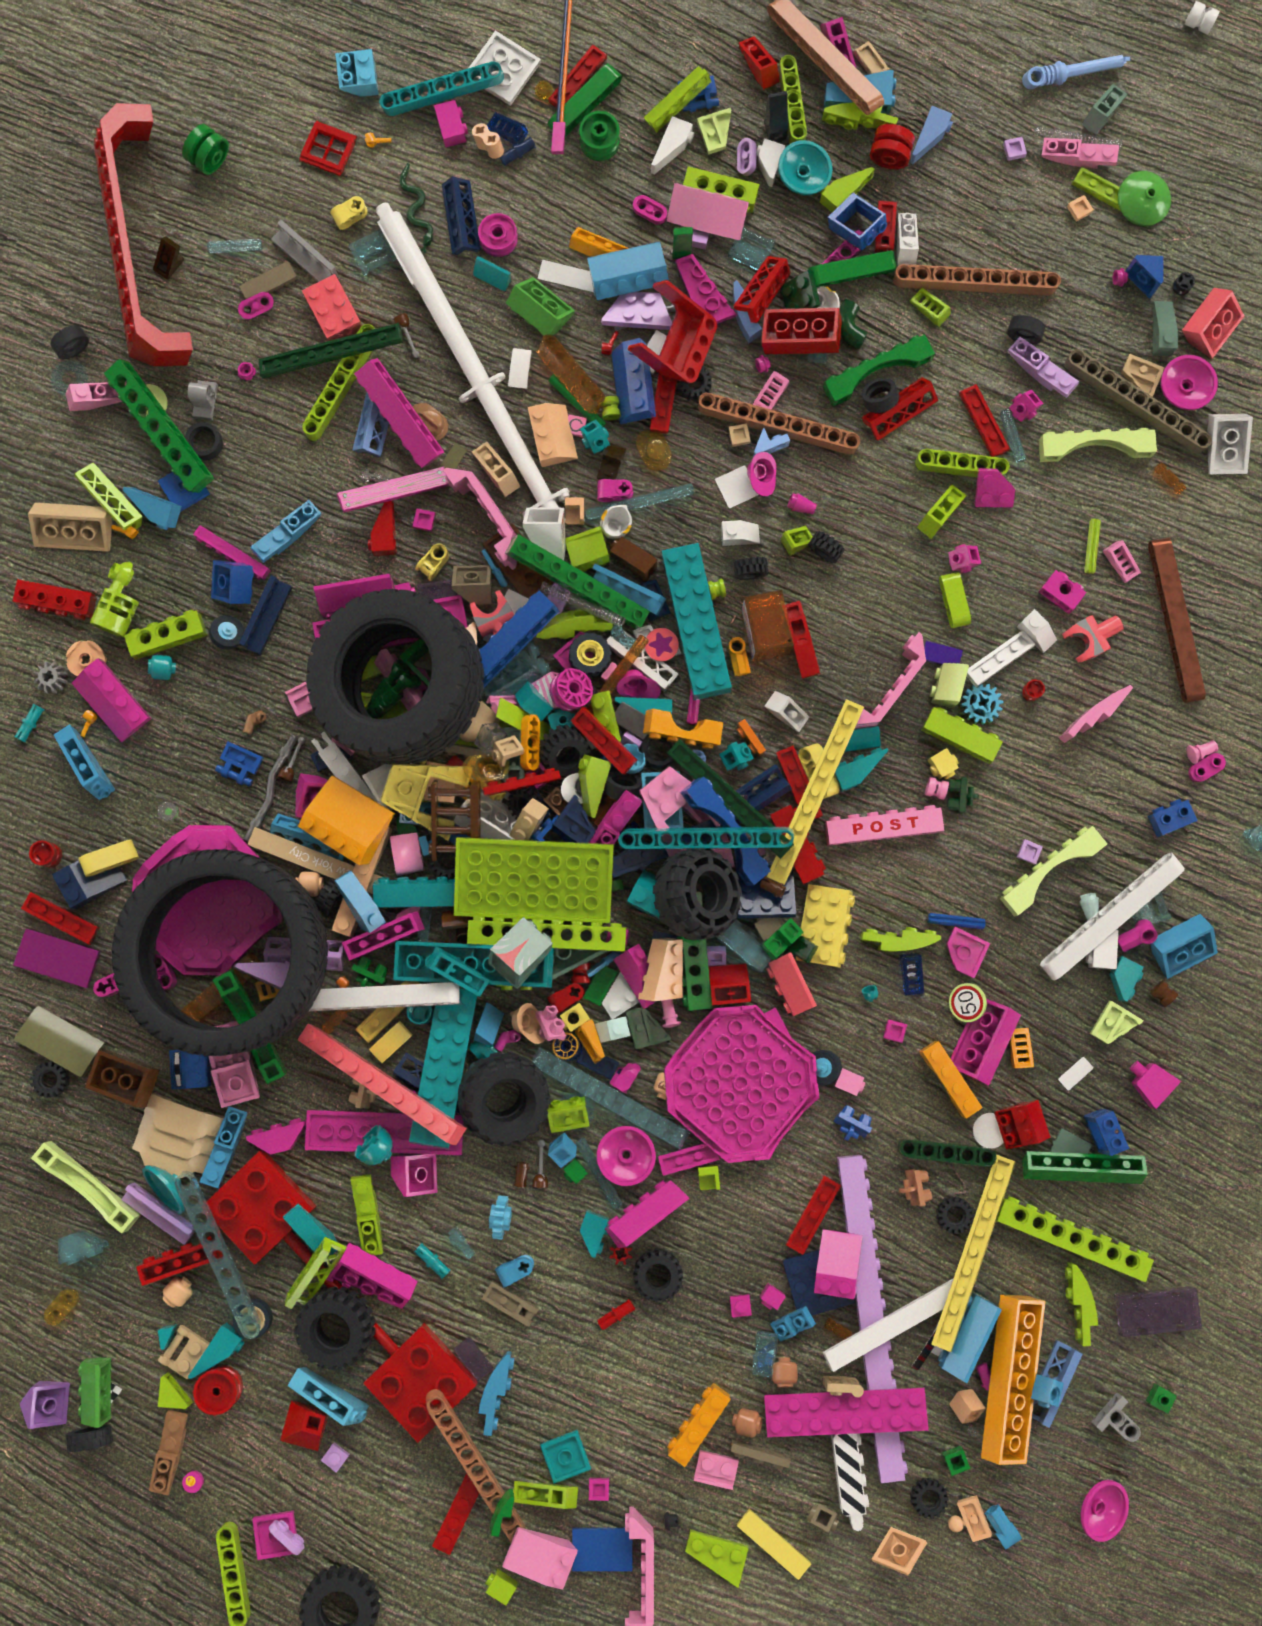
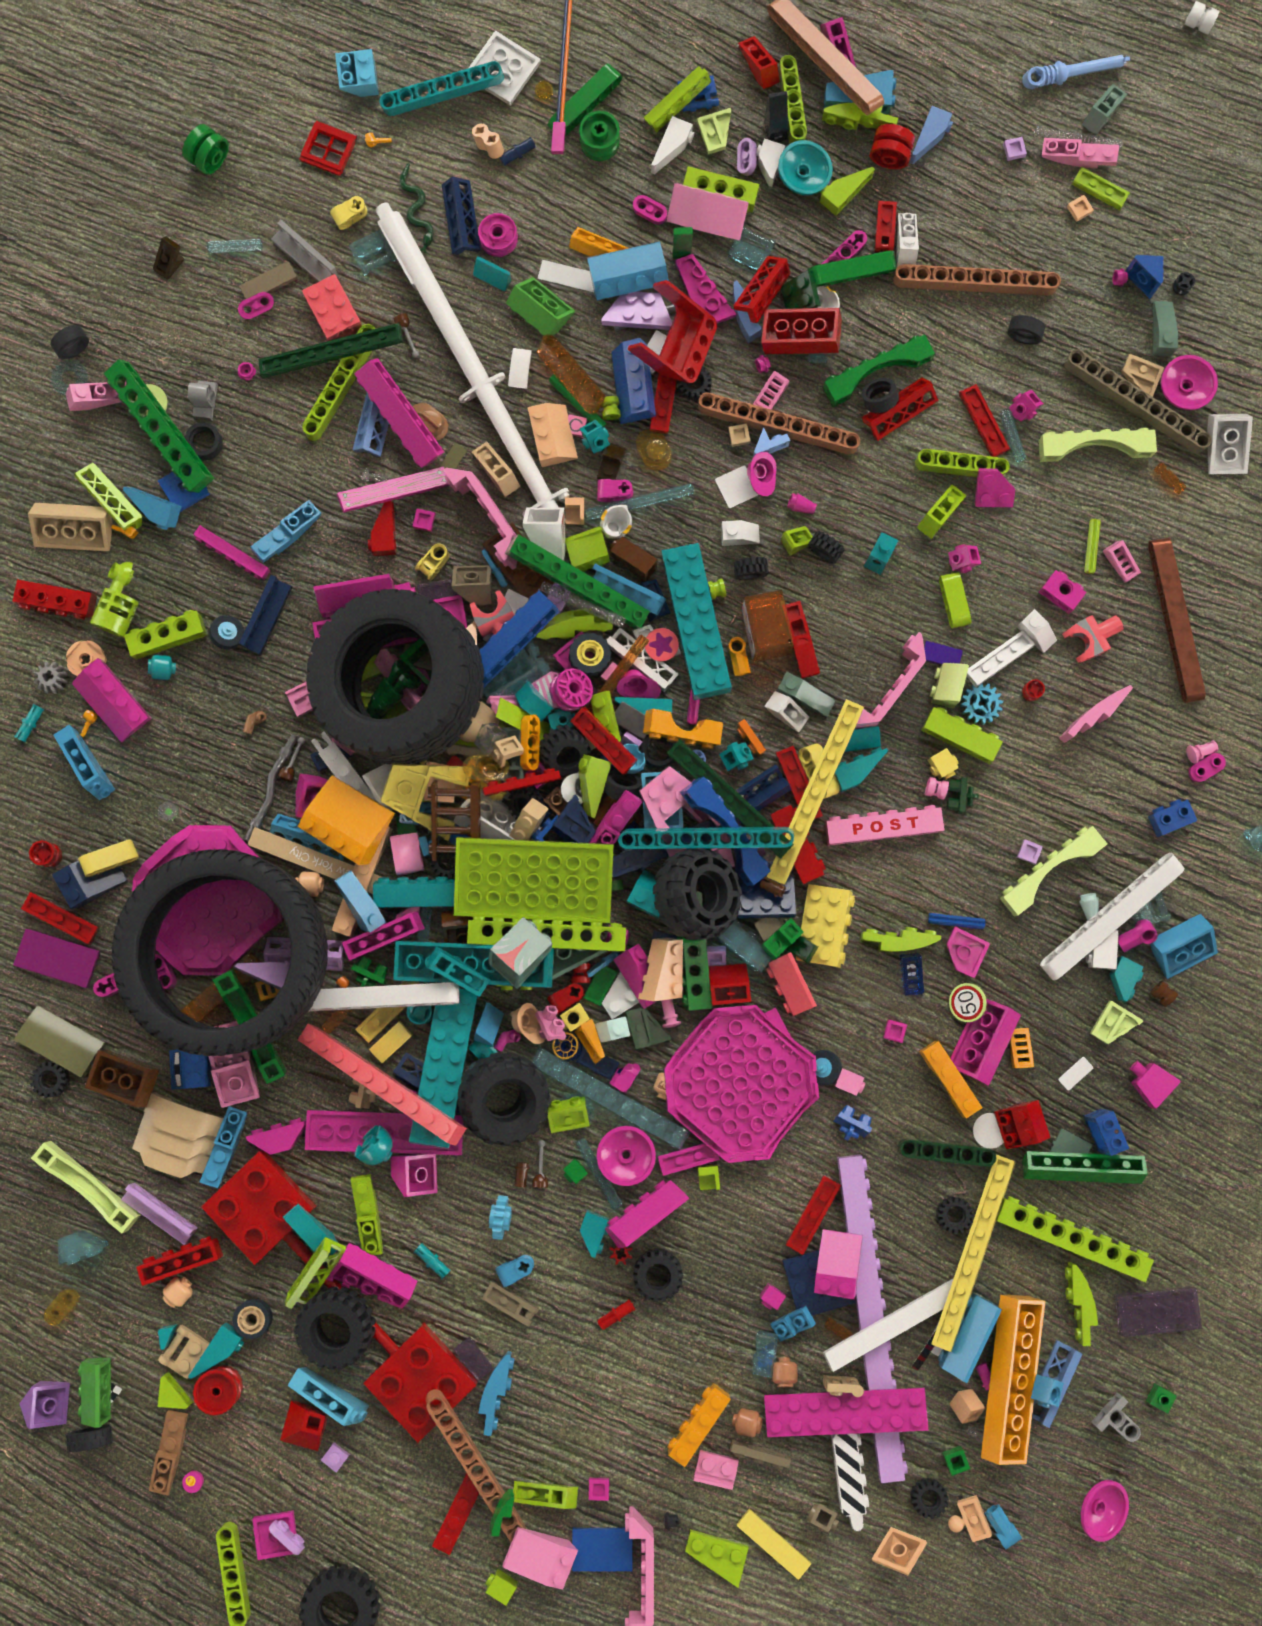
(143, 339): red arch -> none
(164, 1187): teal dish -> none
(218, 1264): clear light blue beam -> none
(232, 582): blue slope -> none
(241, 758): blue plate -> none
(329, 898): black tyre -> none
(450, 123): dark pink brick -> none
(457, 1239): clear light blue plate -> none
(516, 136): clear blue slope -> none
(562, 1150): dark azure brick -> none
(565, 1456): teal tile -> none
(581, 73): red tile -> none
(607, 347): red hand -> none
(620, 636): clear light blue arm -> none
(700, 239): lavender slope -> none
(740, 1305): dark pink plate -> none
(806, 694): none -> sand green slope
(847, 210): blue window -> none
(849, 331): dark green cylinder -> none
(870, 59): tan tile -> none
(870, 992): teal hinge -> none
(881, 552): none -> teal torso
(913, 1187): nougat hips -> none
(939, 315): lime slope -> none
(1041, 369): lavender slope -> none
(1138, 204): bright green dish -> none
(1213, 321): coral slope -> none

